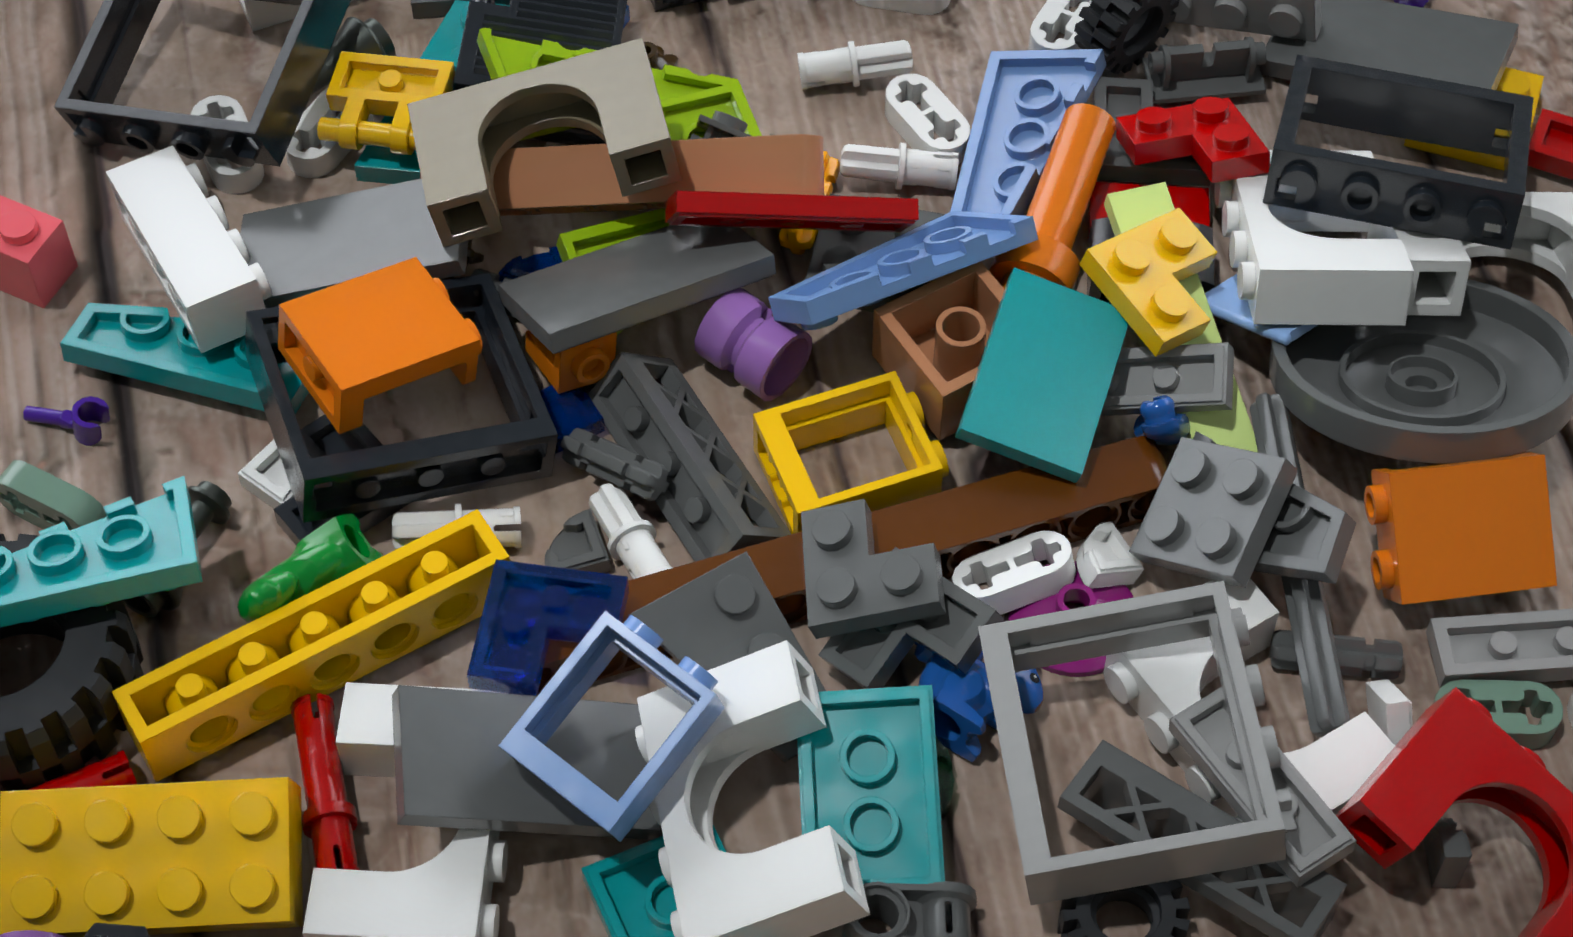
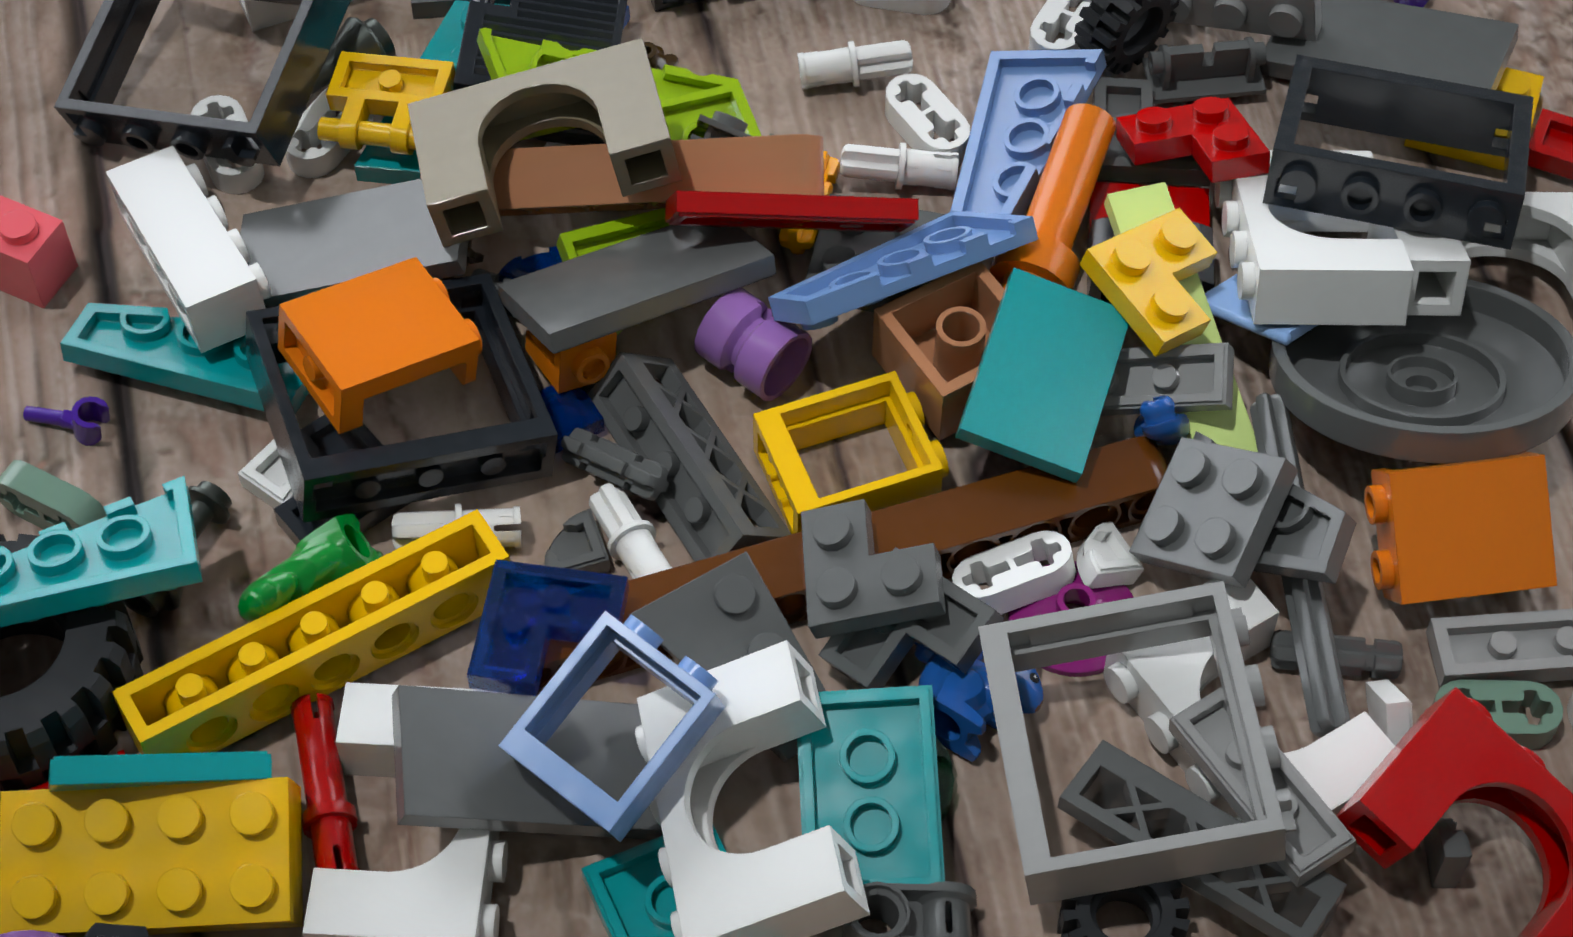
(138, 770): none -> teal tile

